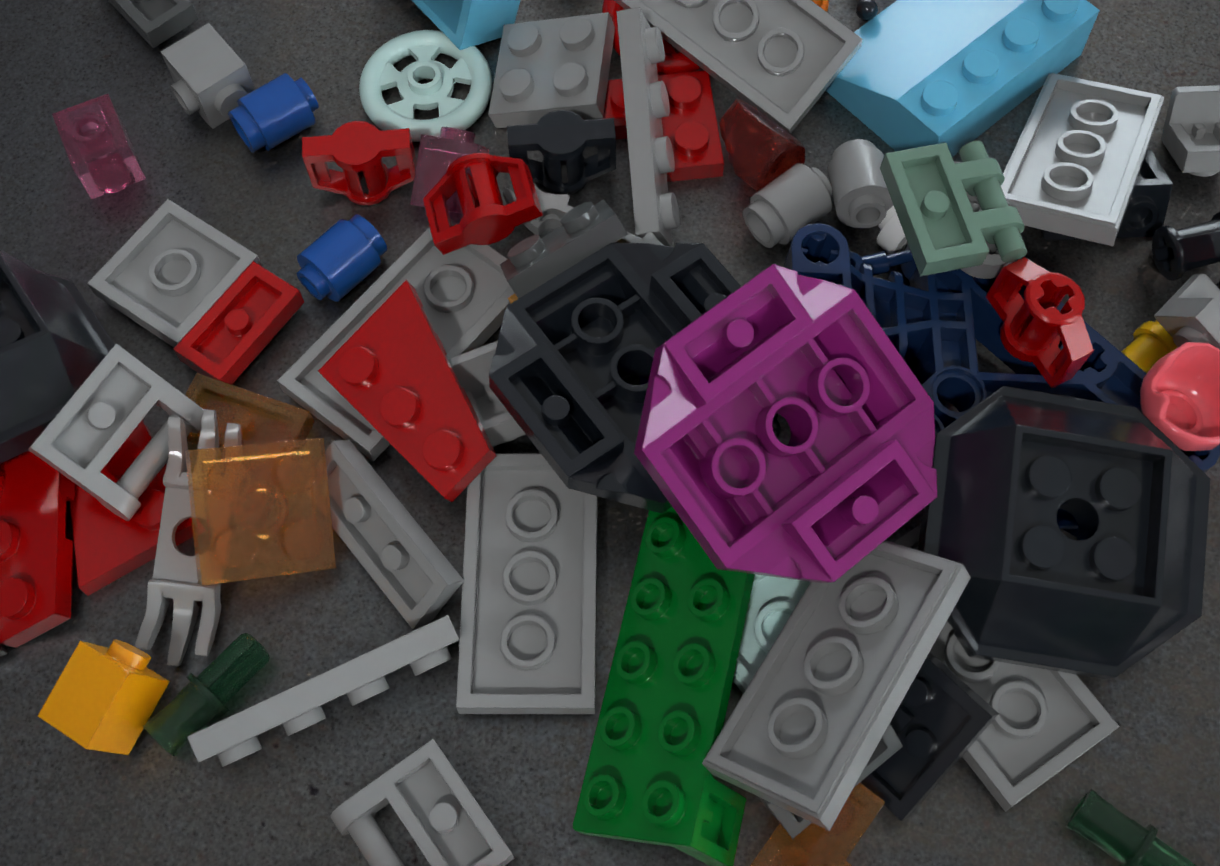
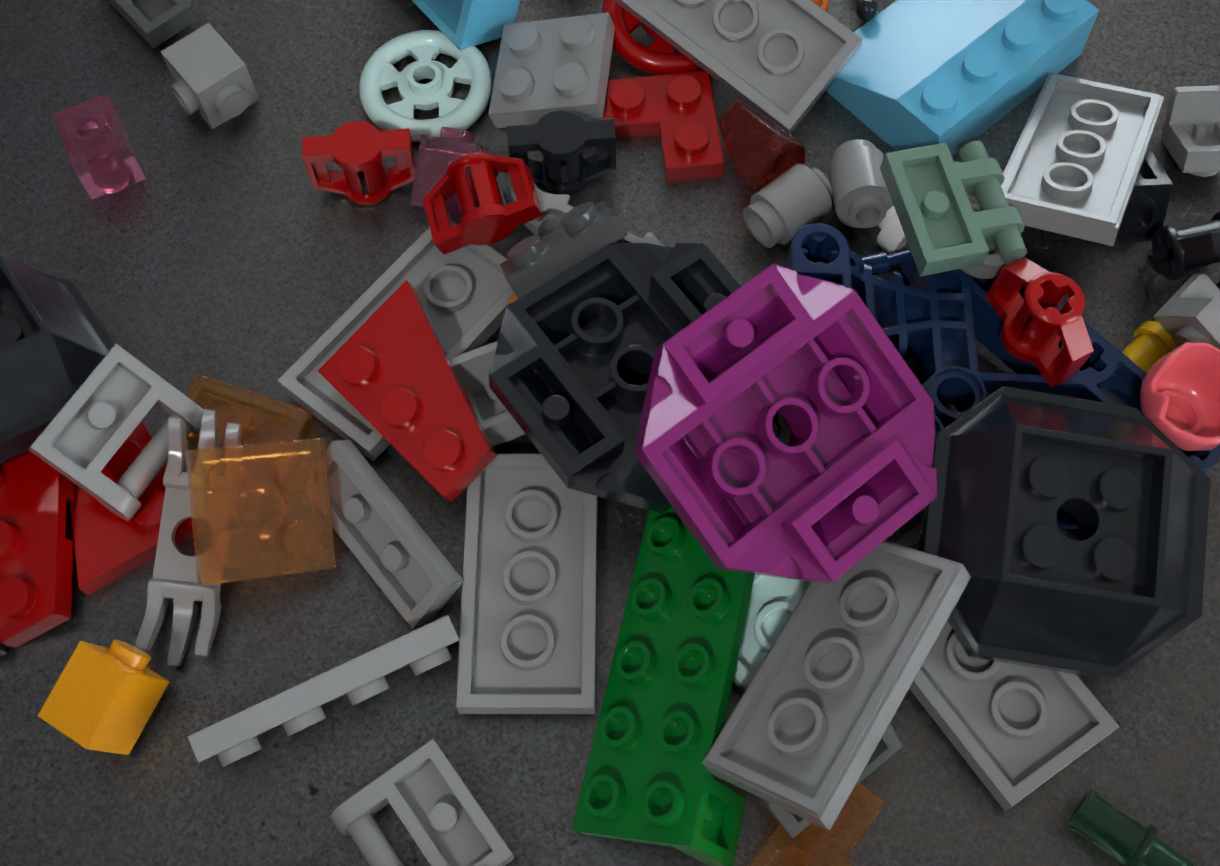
(171, 272): light grey plate -> none
(207, 693): clear green axle -> none
(239, 324): red plate -> none
(274, 112): blue brick -> none
(341, 258): blue brick -> none
(645, 105): light grey plate -> none
(936, 728): black plate -> none

